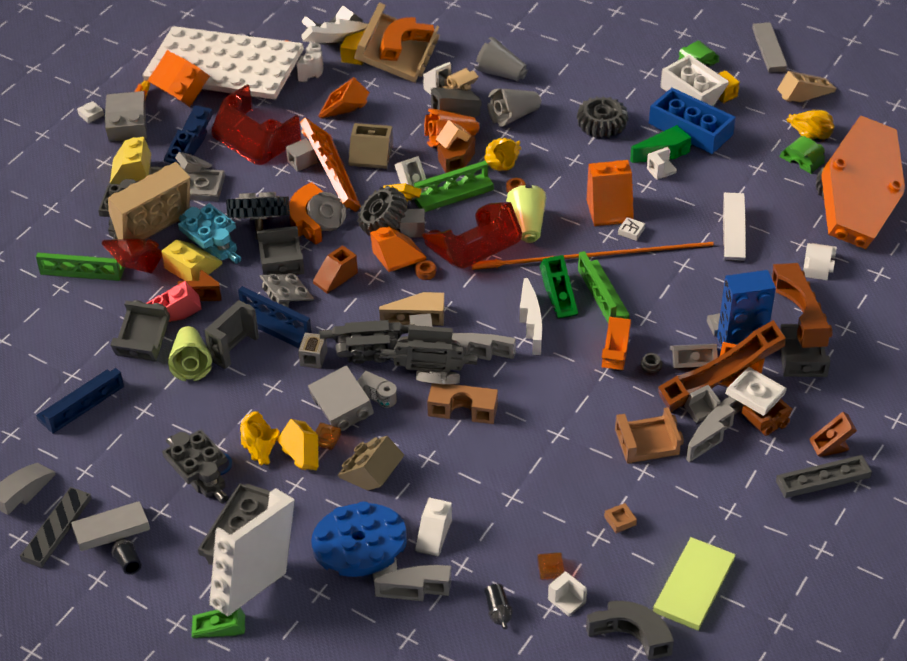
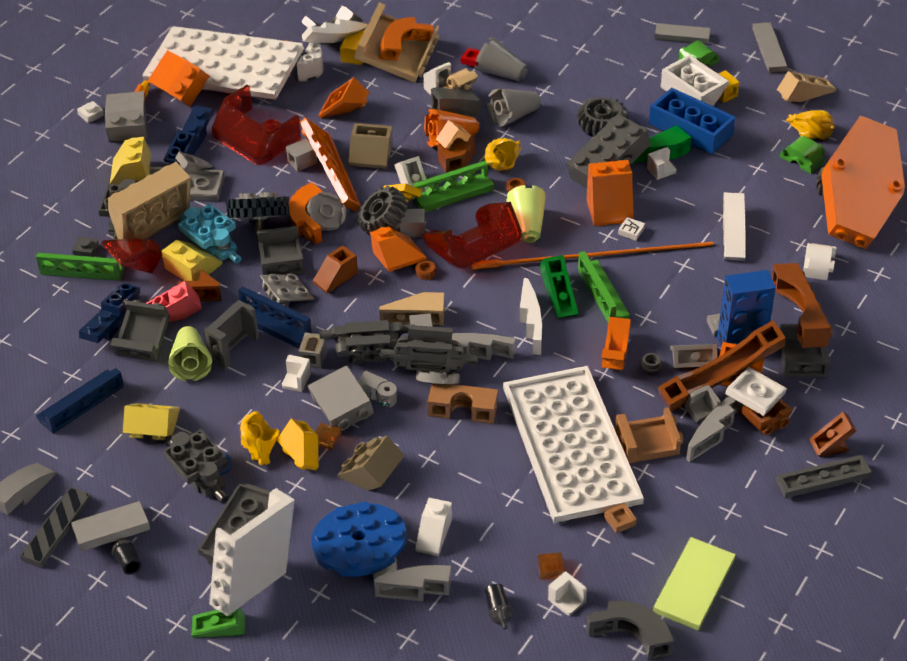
(85, 247): none -> dark grey plate
(111, 315): none -> dark blue slope
(150, 420): none -> light yellow slope
(297, 373): none -> white panel
(469, 57): none -> red plate
(572, 444): none -> white plate
(614, 142): none -> dark grey brick
(682, 33): none -> light grey tile

